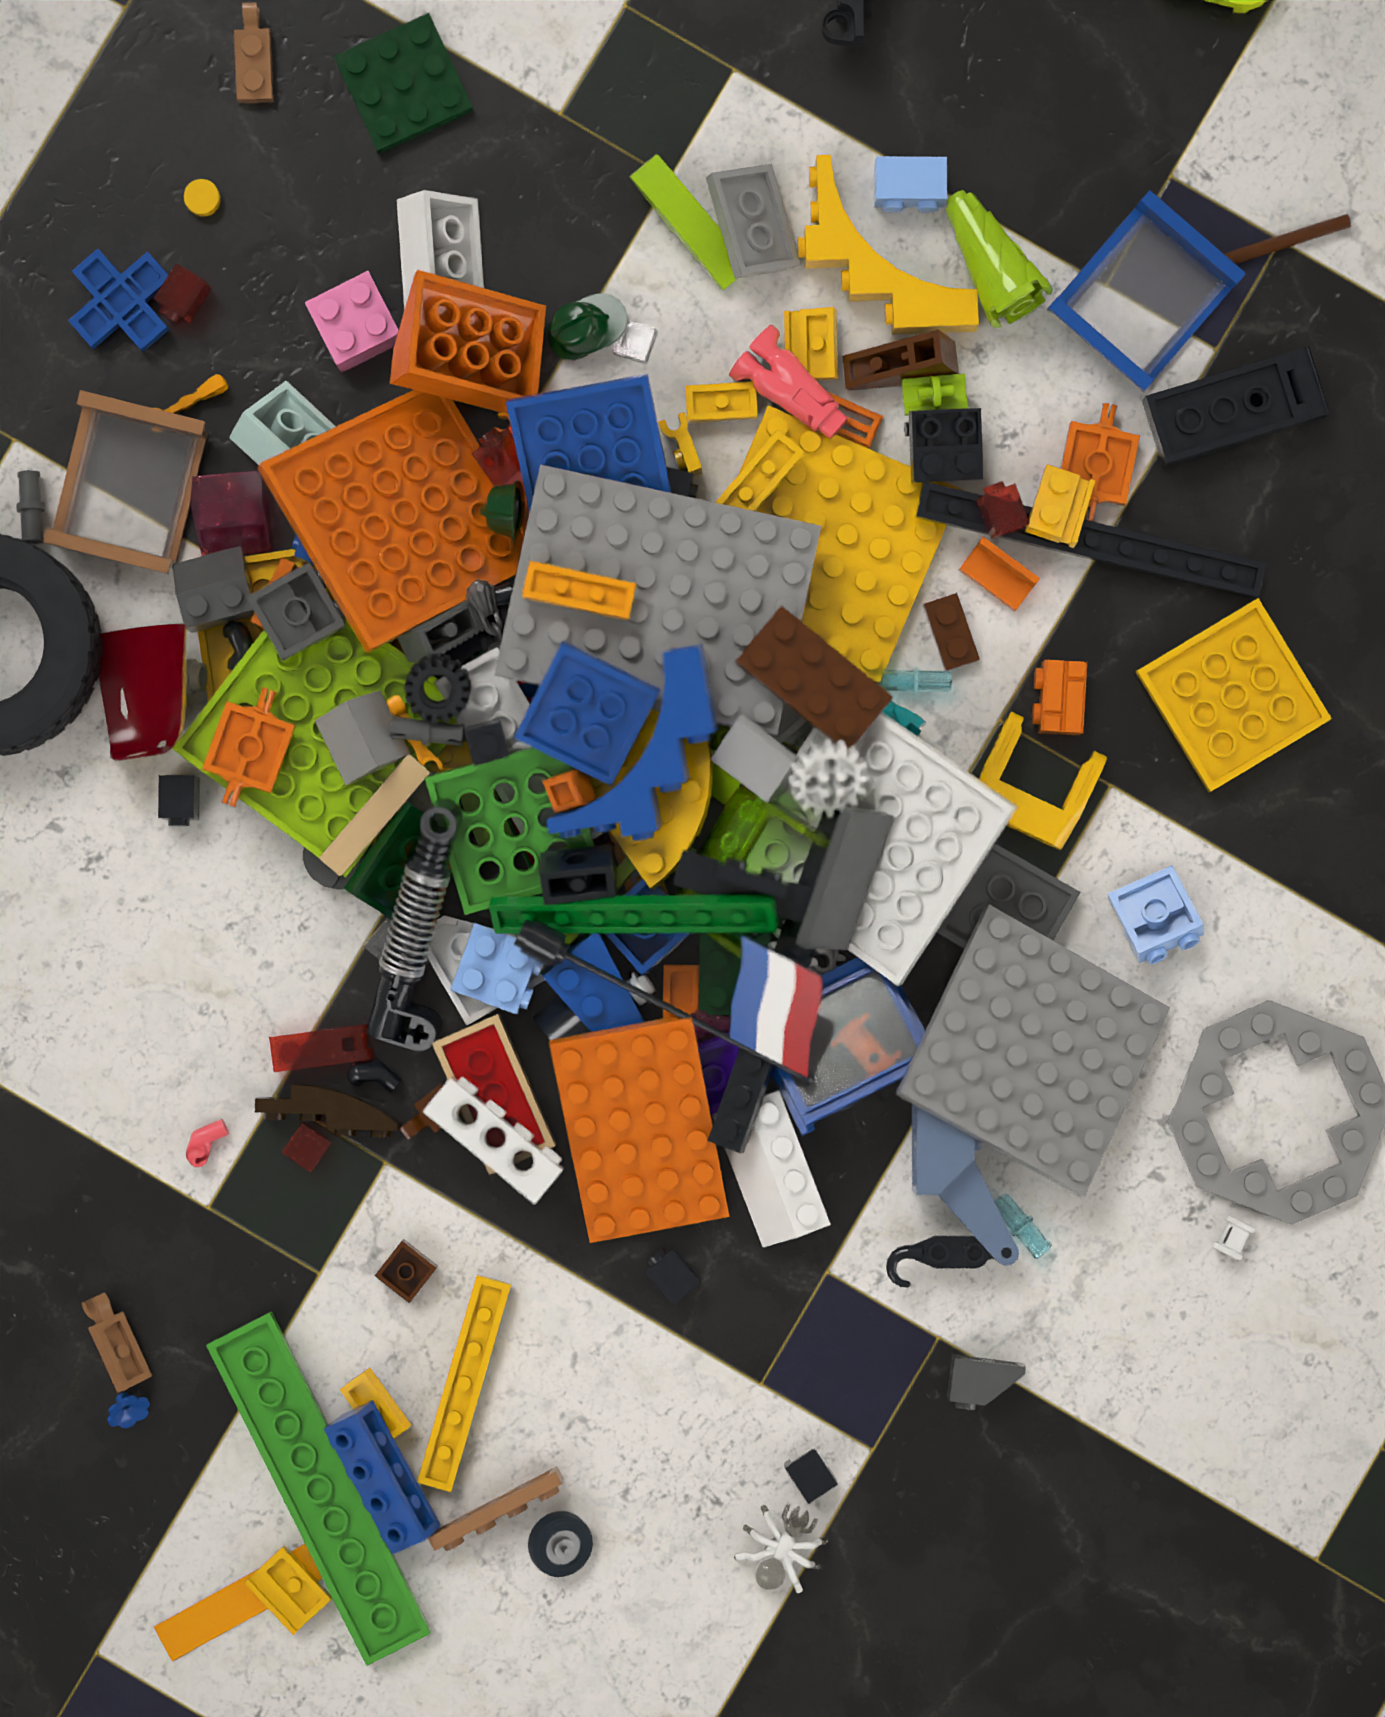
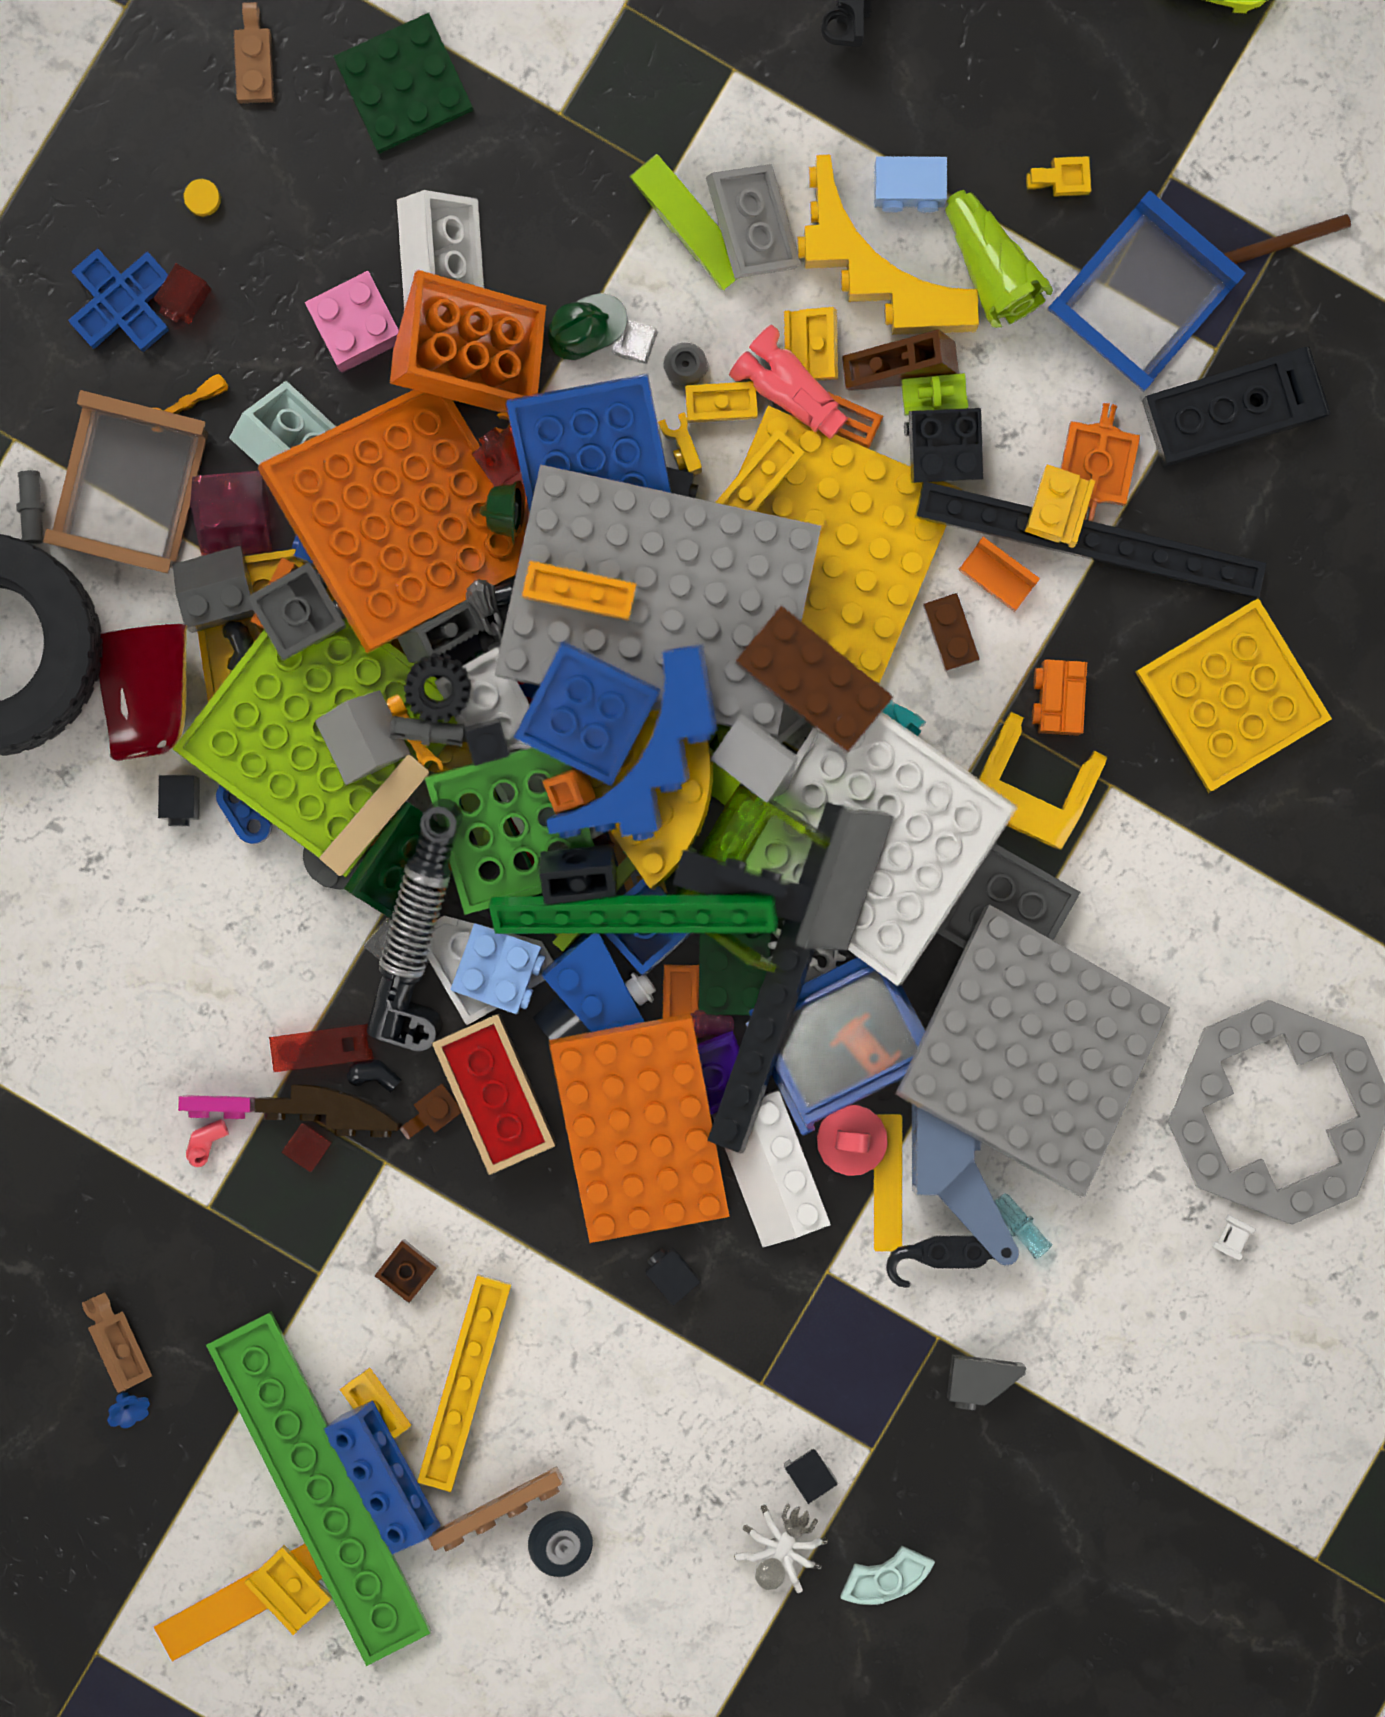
(195, 676): light grey plate -> none
(201, 1106): none -> dark pink plate
(240, 816): none -> blue plate
(249, 747): orange plate -> none
(444, 1112): white brick -> none
(685, 375): none -> dark grey plate
(771, 1005): flag -> none
(815, 794): white gear -> none
(852, 1140): none -> coral tile
(888, 1580): none -> light aqua tile
(889, 1189): none -> yellow sticker
(916, 680): clear light blue axle -> none
(1002, 509): clear red brick -> none
(1067, 176): none -> yellow plate
(1157, 915): light blue plate -> none

